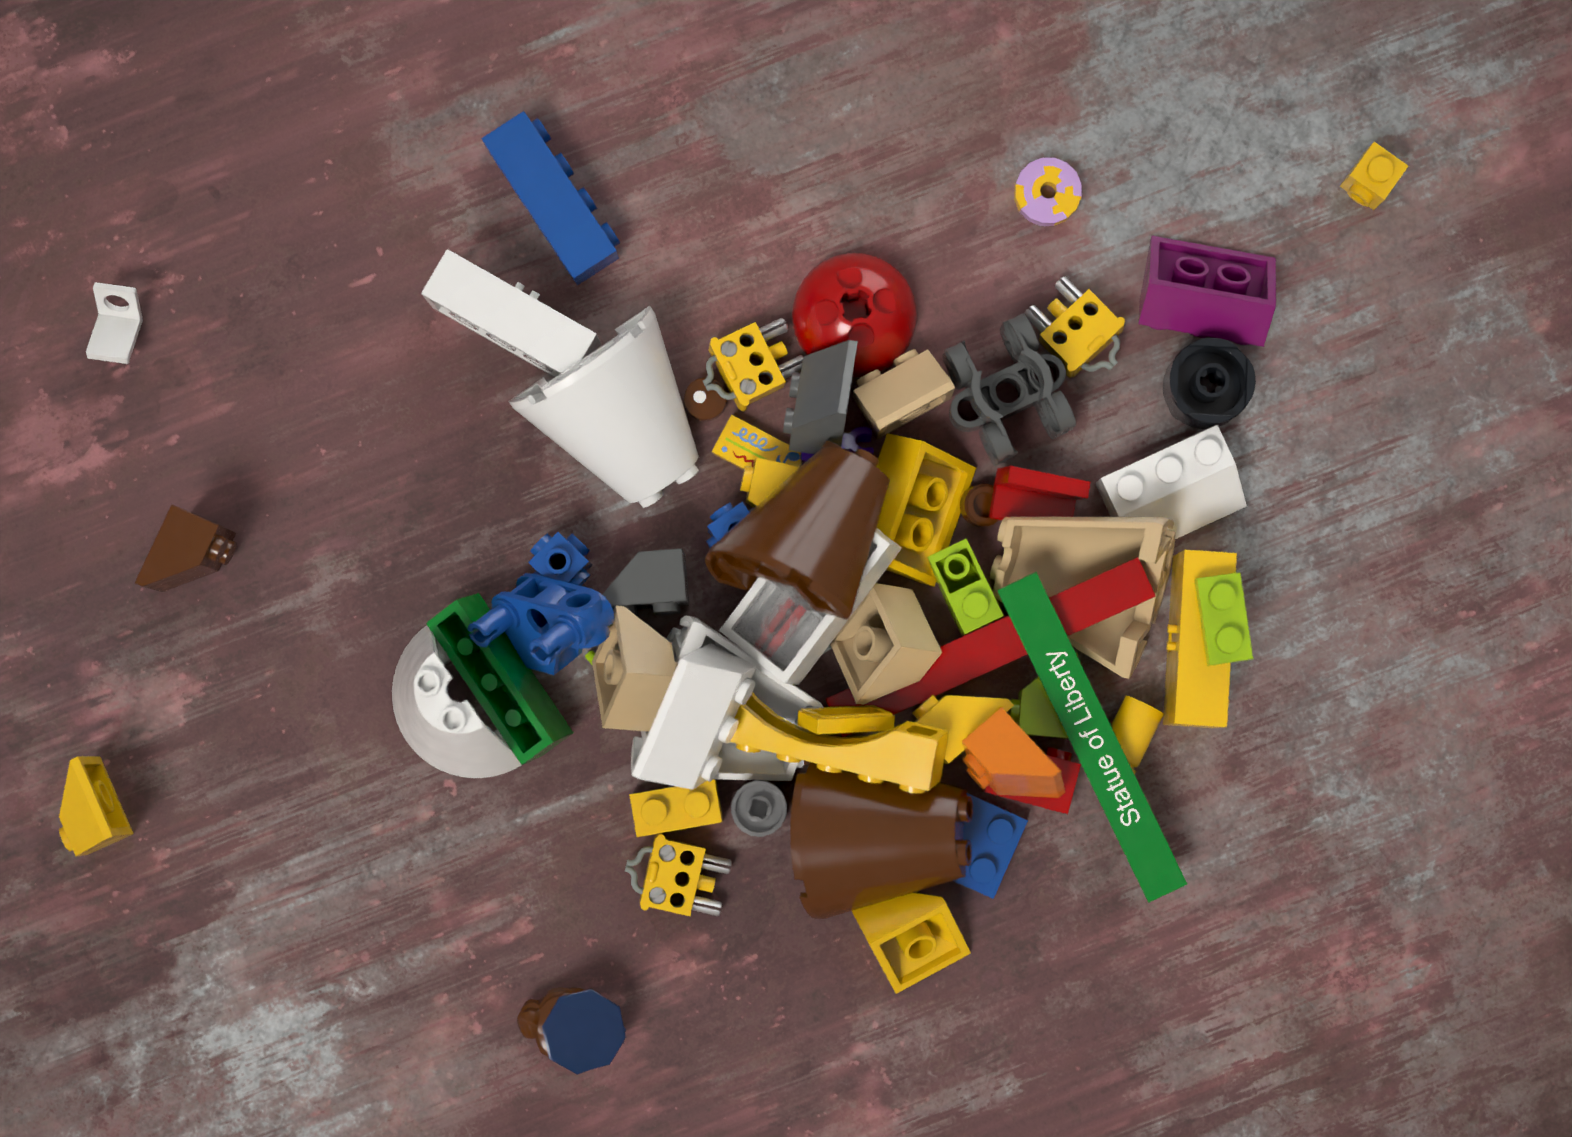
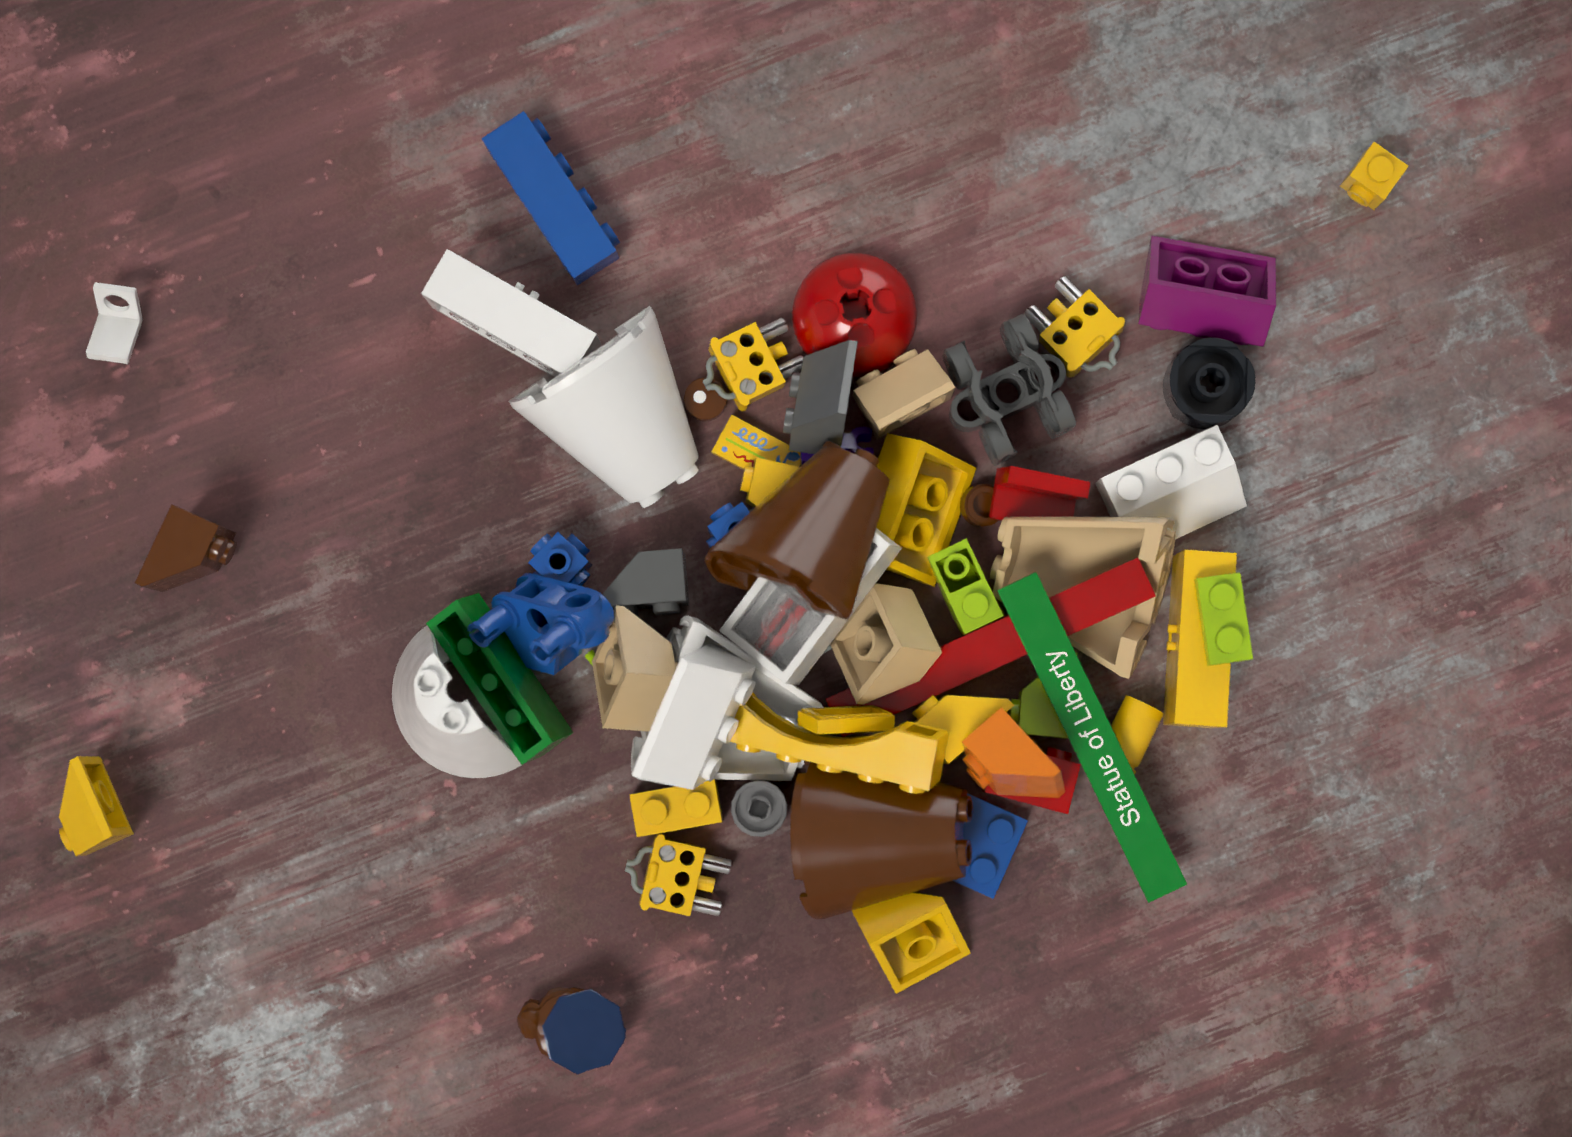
(1047, 173): lavender piece -> none

